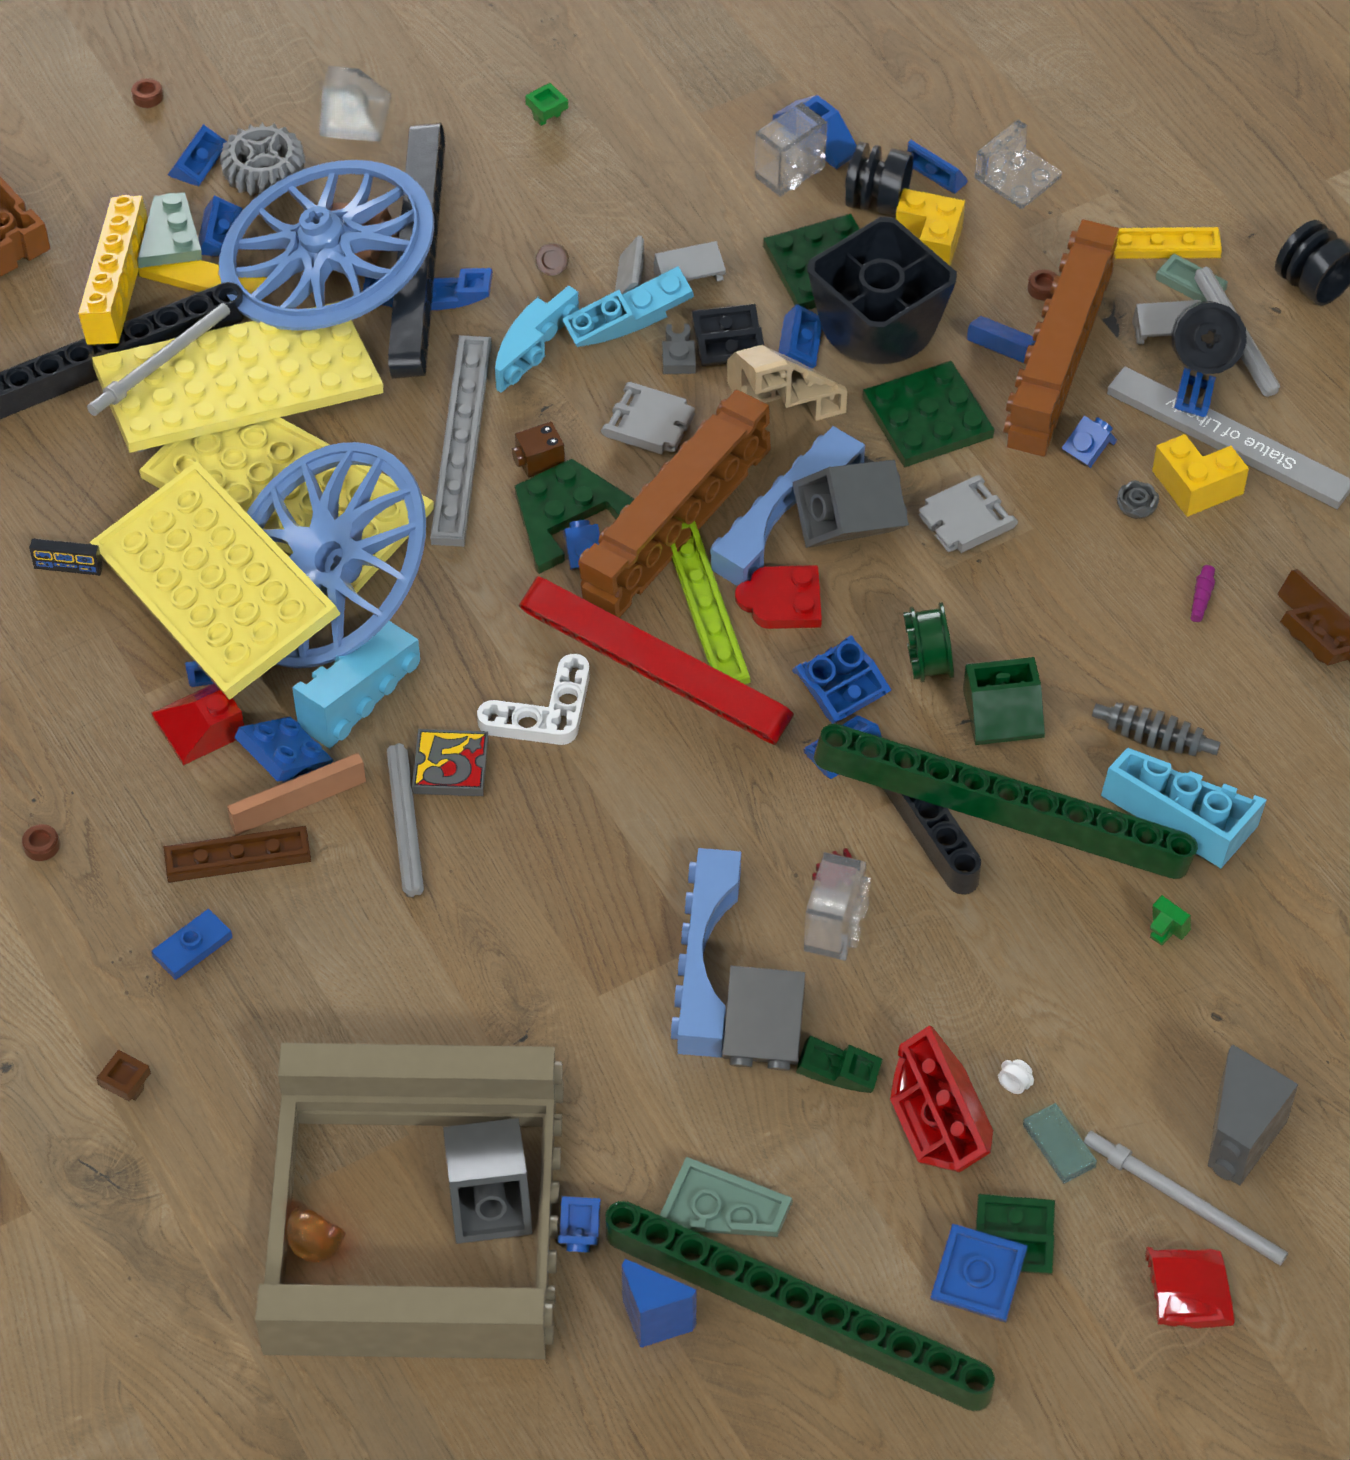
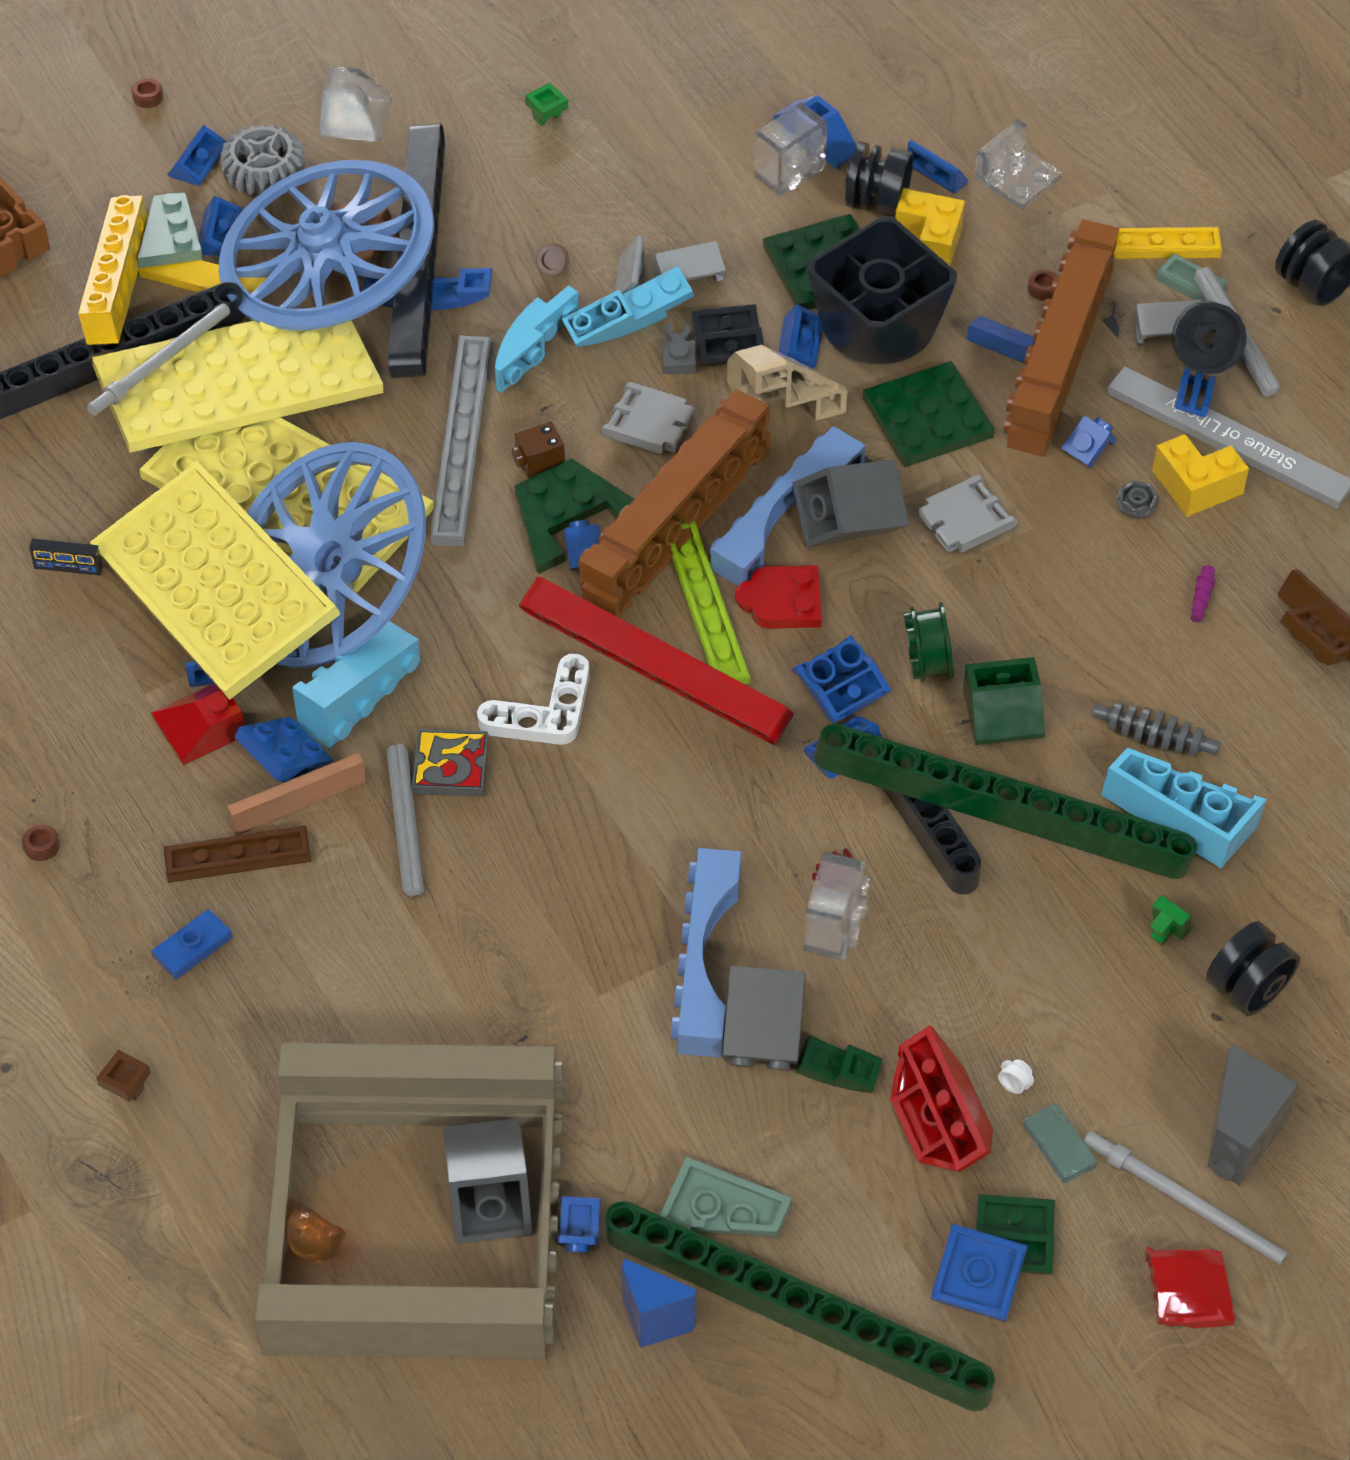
(1252, 968): none -> black wheel

